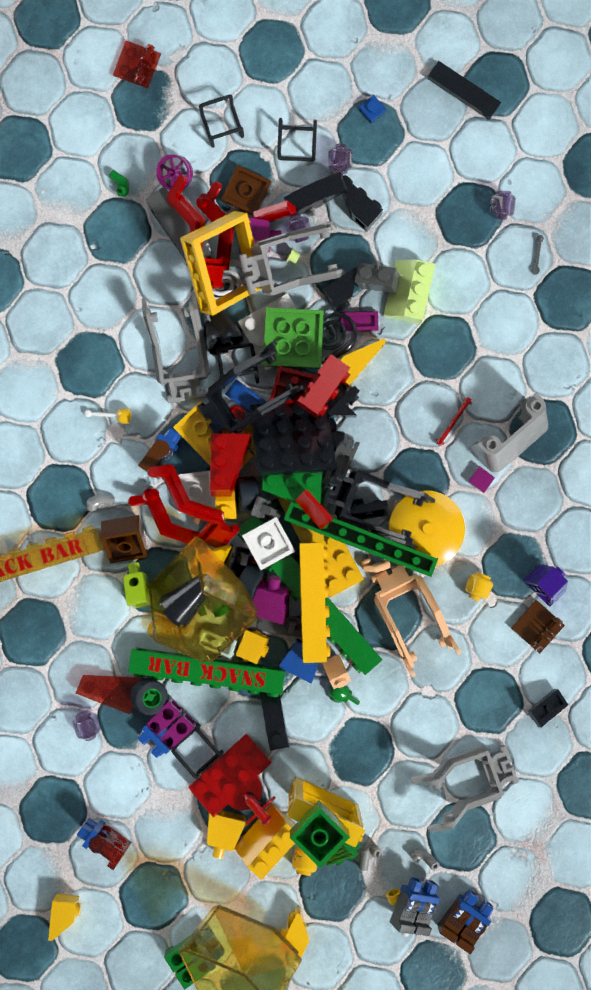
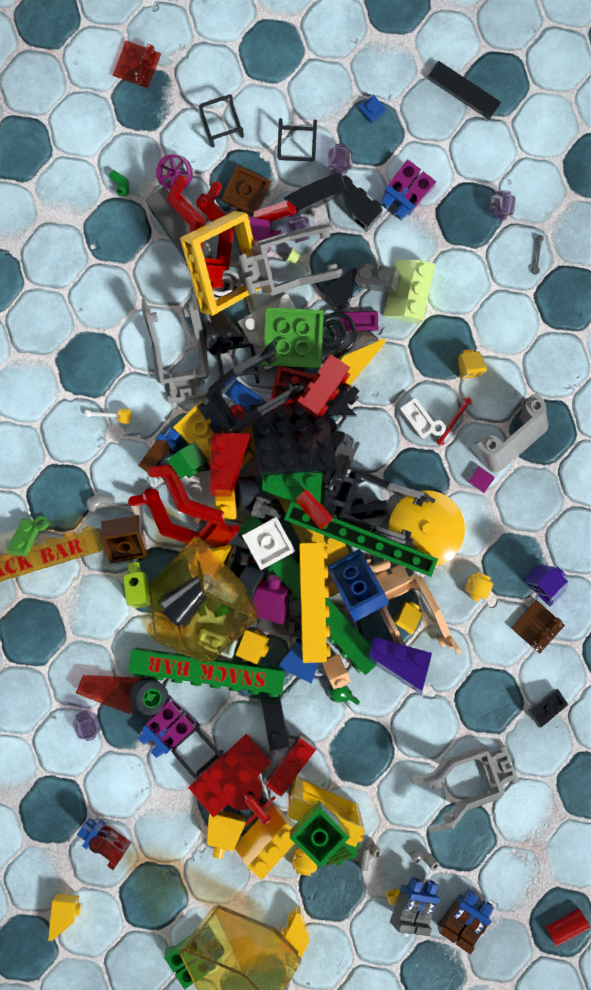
(25, 535): none -> bright green hinge
(188, 461): none -> green brick
(290, 765): none -> red brick
(357, 585): none -> blue slope
(402, 662): none -> dark purple wedge
(403, 195): none -> magenta hips
(408, 616): none -> yellow slope
(420, 419): none -> white hinge
(471, 364): none -> yellow slope
(568, 927): none -> red brick

